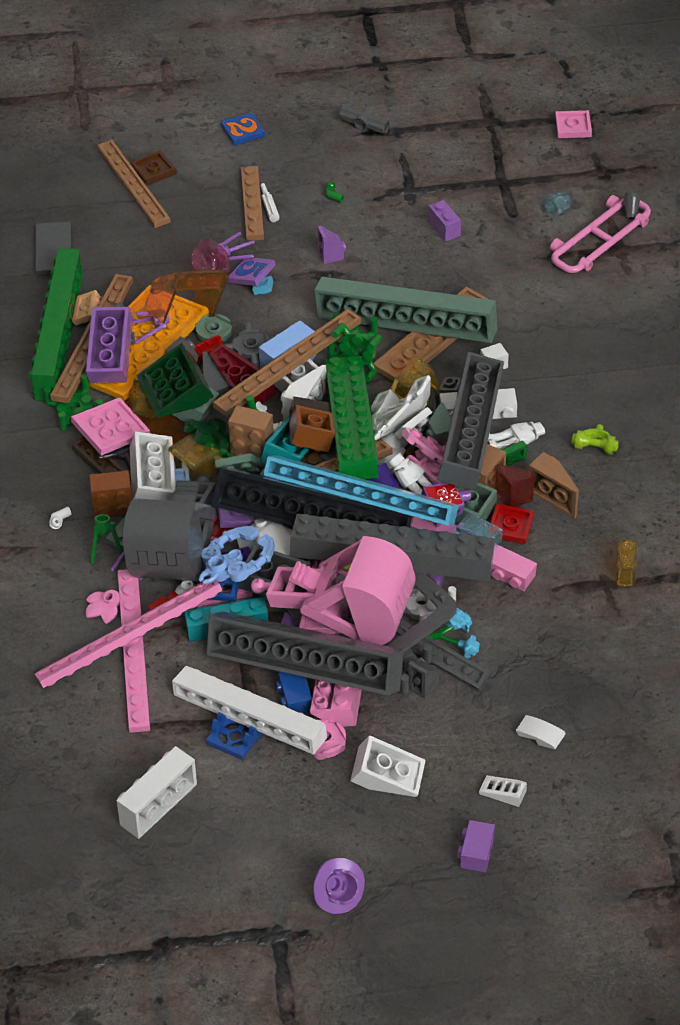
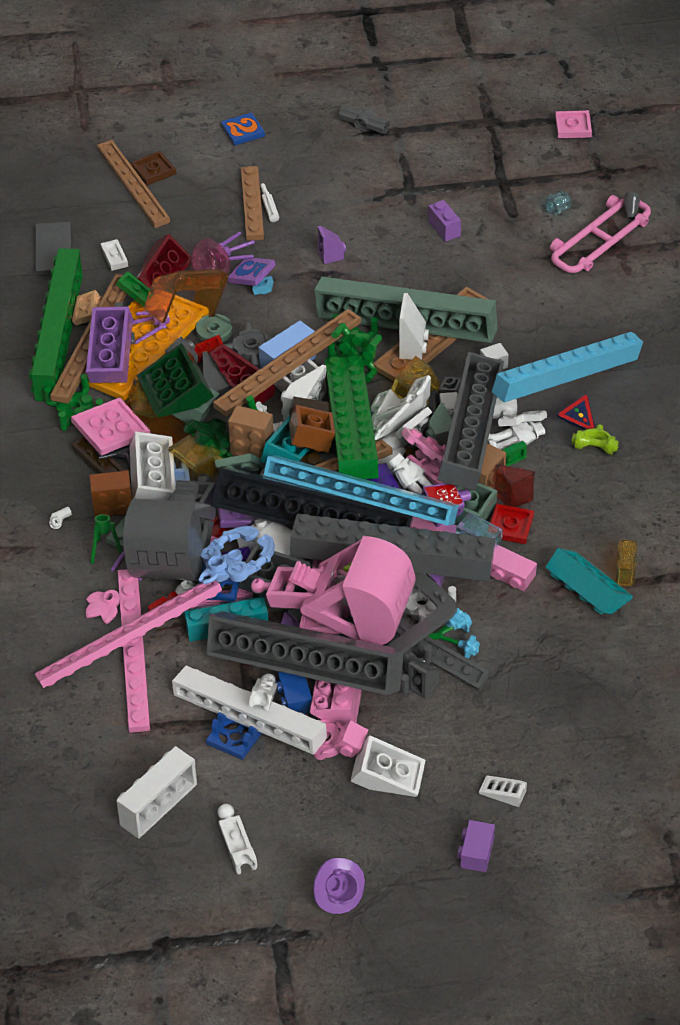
(114, 255): none -> white plate
(134, 288): none -> green plate
(163, 258): none -> dark red wedge
(236, 838): none -> white plate
(263, 691): none -> white plate
(331, 192): green arm -> none
(350, 739): none -> bright pink brick
(411, 331): none -> white slope
(513, 420): none -> white tile
(541, 731): white slope -> none
(554, 484): medium nougat slope -> none
(566, 367): none -> medium azure brick
(578, 413): none -> piece
(587, 581): none -> teal slope

